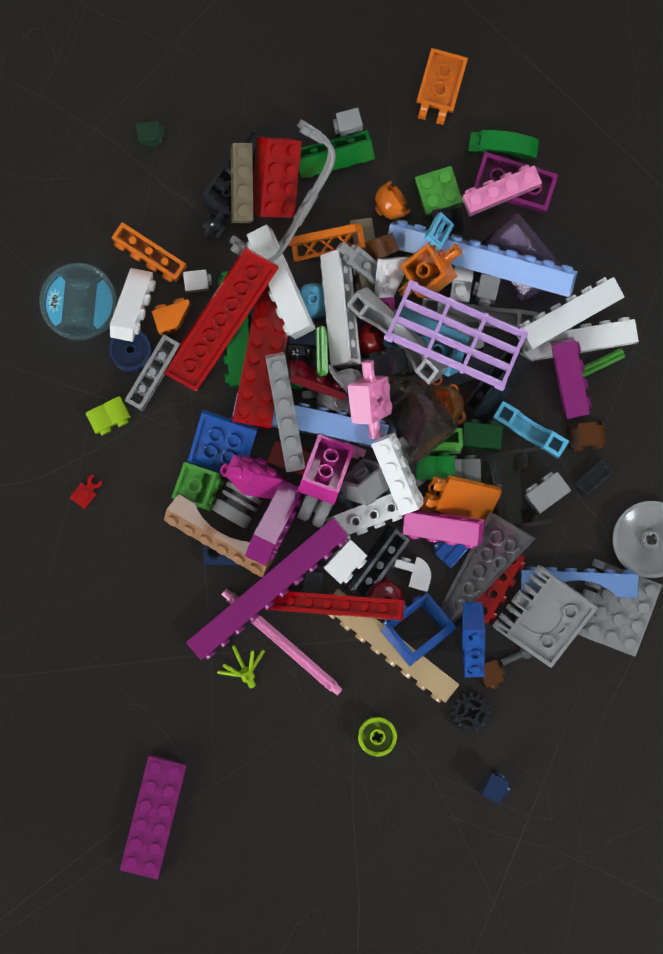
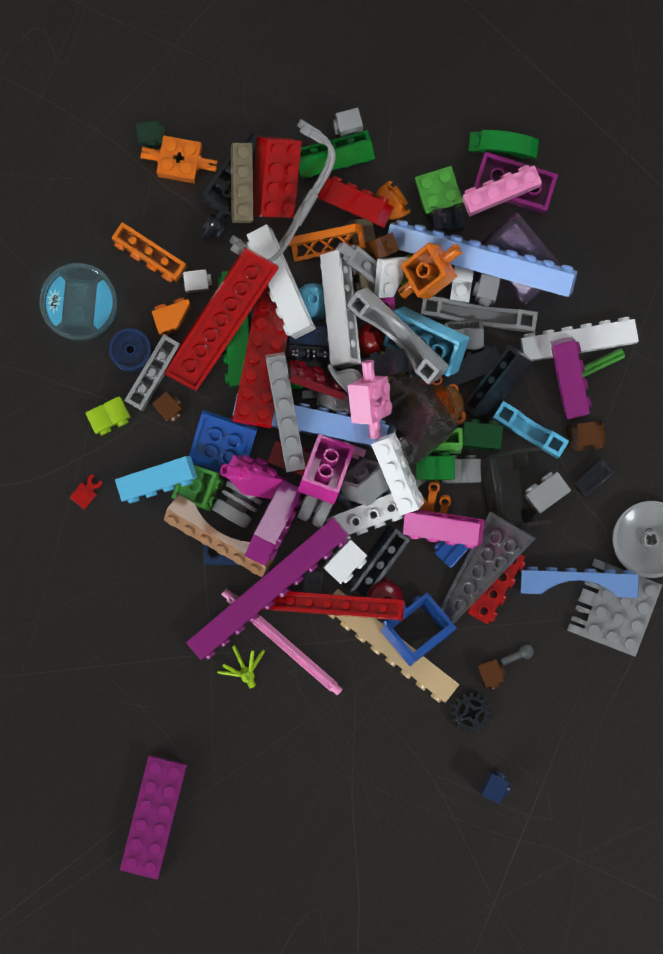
(132, 304): white brick -> none
(156, 478): none -> medium azure brick
(168, 407): none -> reddish brown brick
(187, 168): none -> orange brick
(321, 351): bright green axle -> none
(356, 202): none -> red brick
(371, 745): lime brick -> none
(420, 571): white brick -> none
(433, 238): medium azure tile -> none
(441, 83): orange tile -> none
(463, 497): orange tile -> none
(470, 351): lavender door -> none
(473, 639): blue window -> none
(547, 619): light grey hinge -> none
(571, 313): white brick -> none

